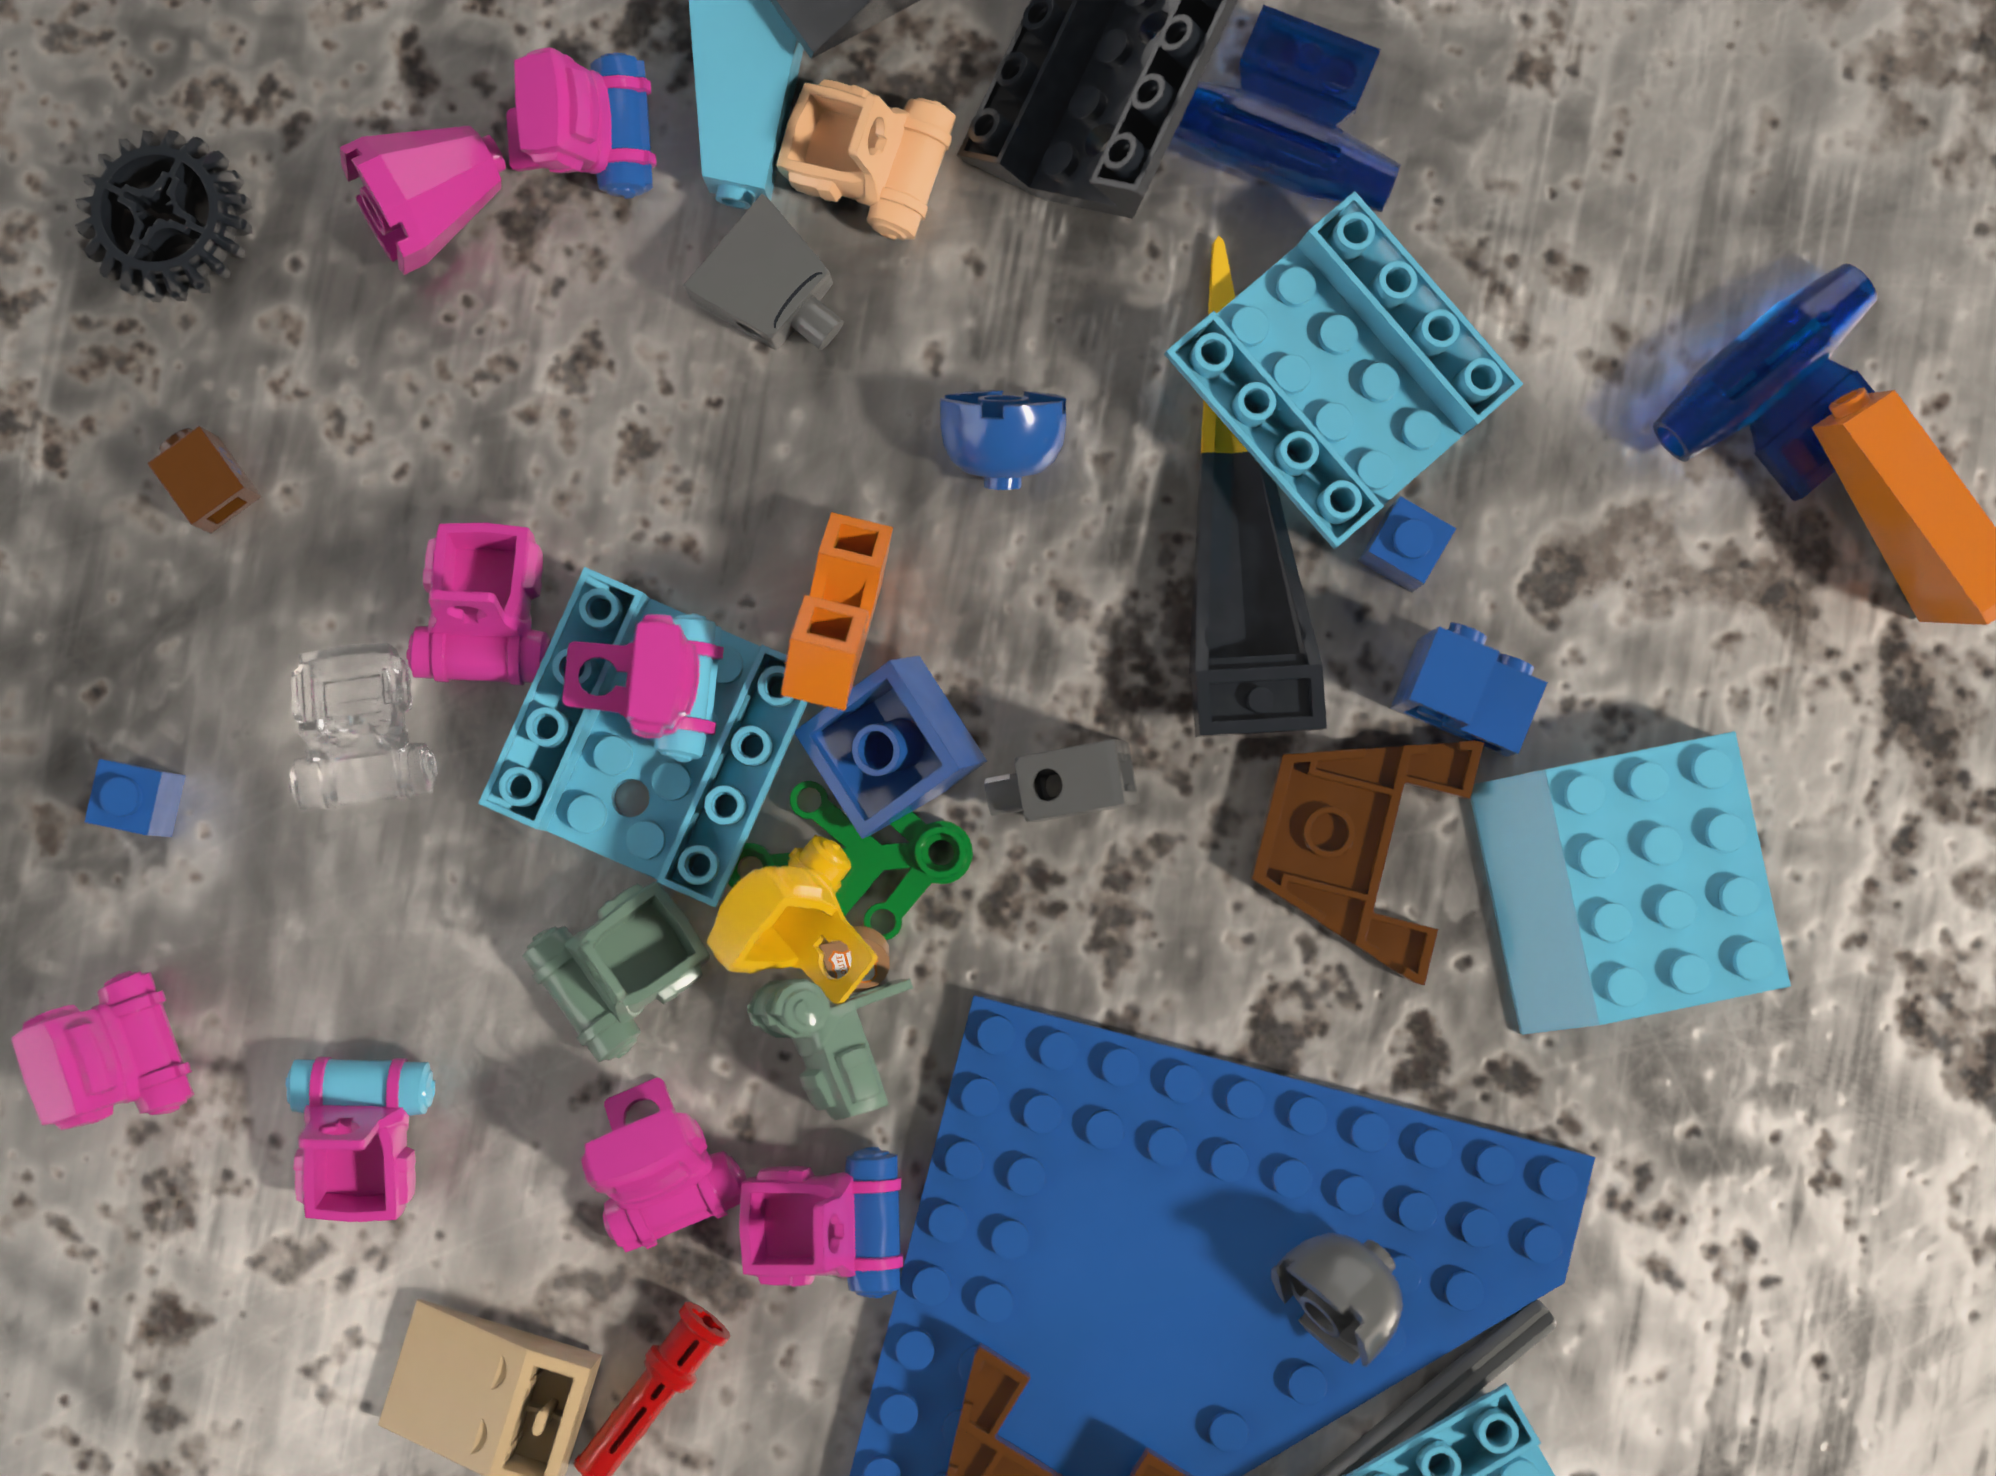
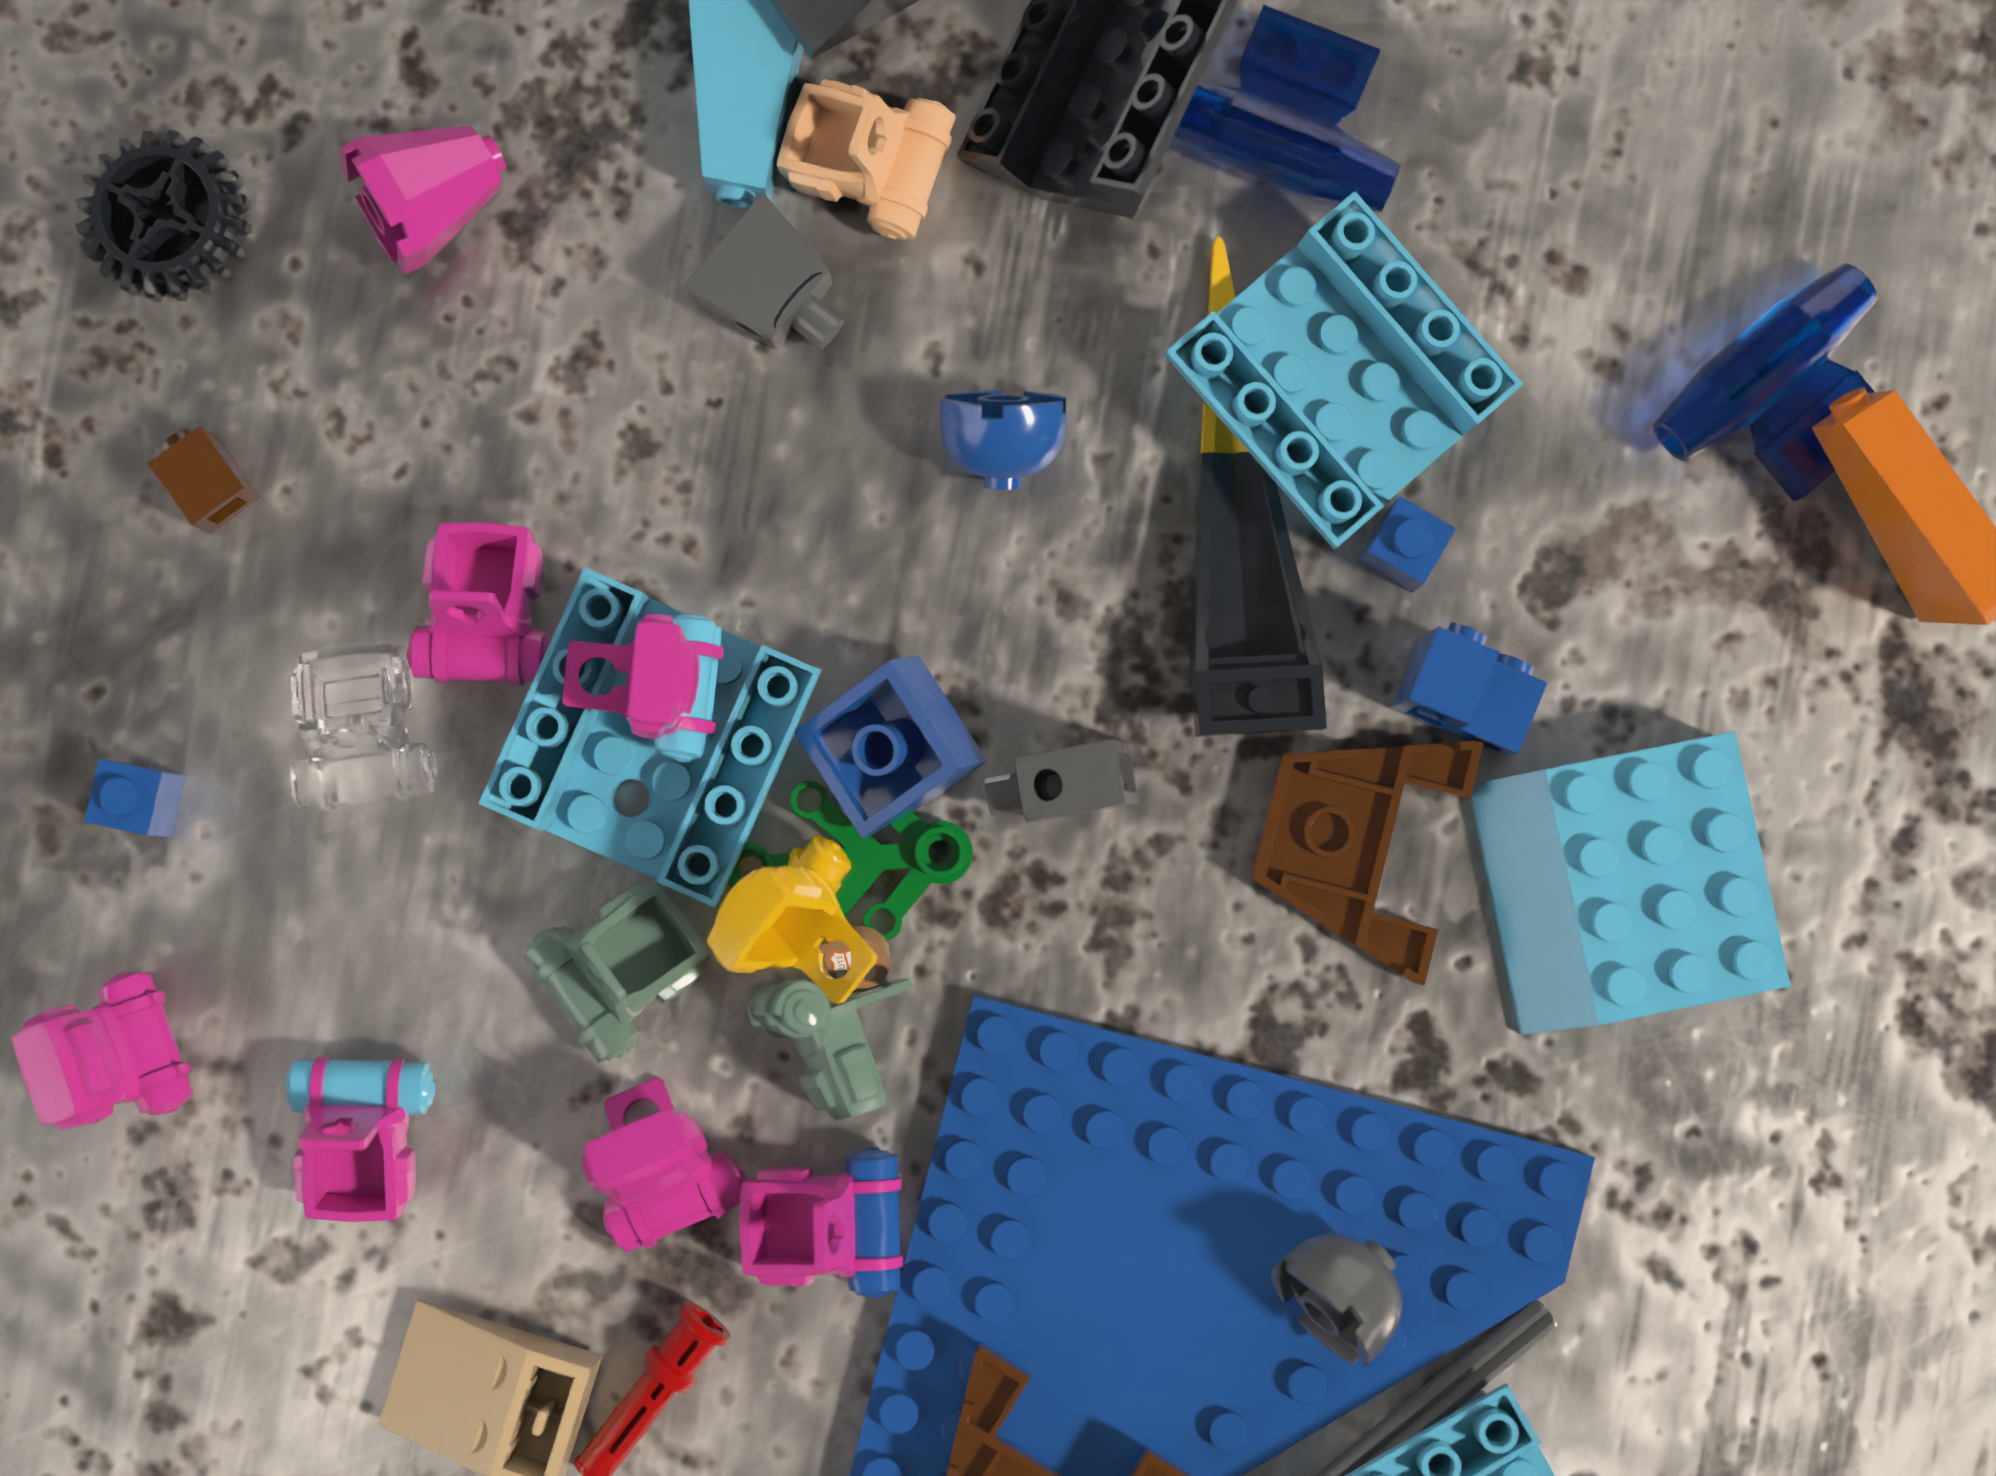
(583, 119): dark pink piece -> none
(837, 612): orange arch -> none

